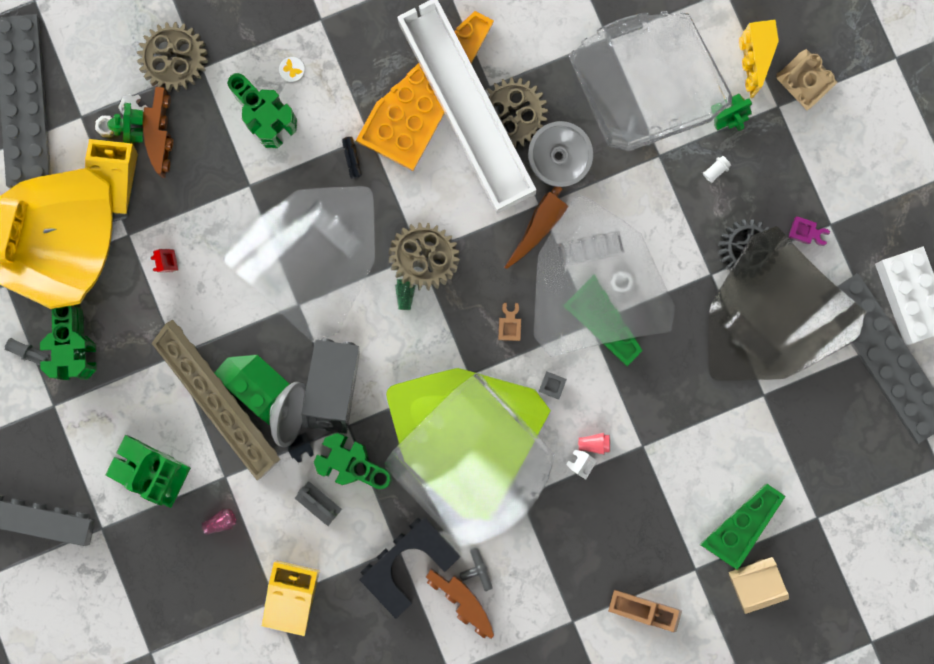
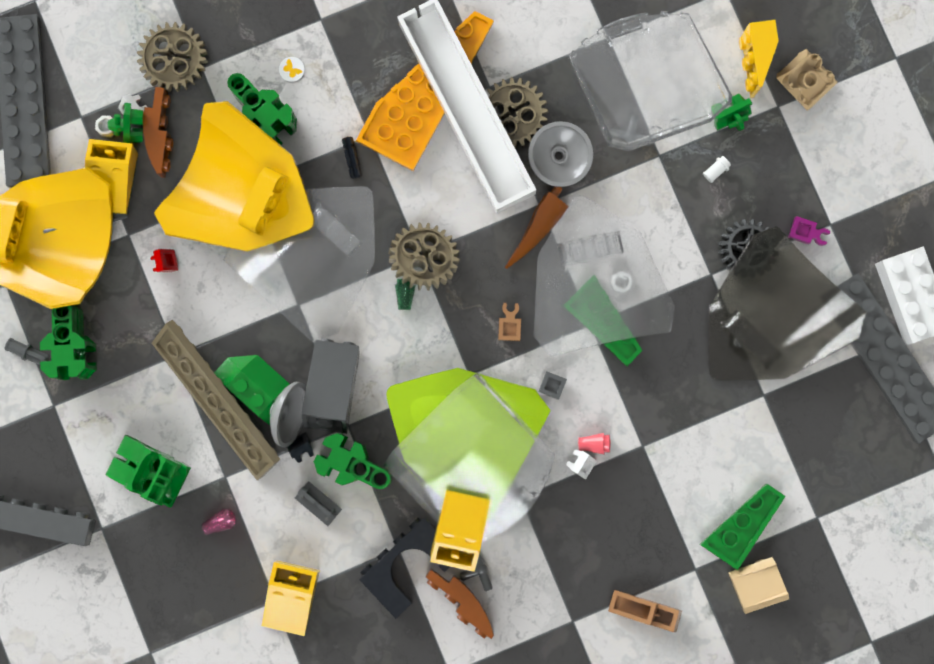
(237, 188): none -> yellow windscreen
(460, 530): none -> yellow slope

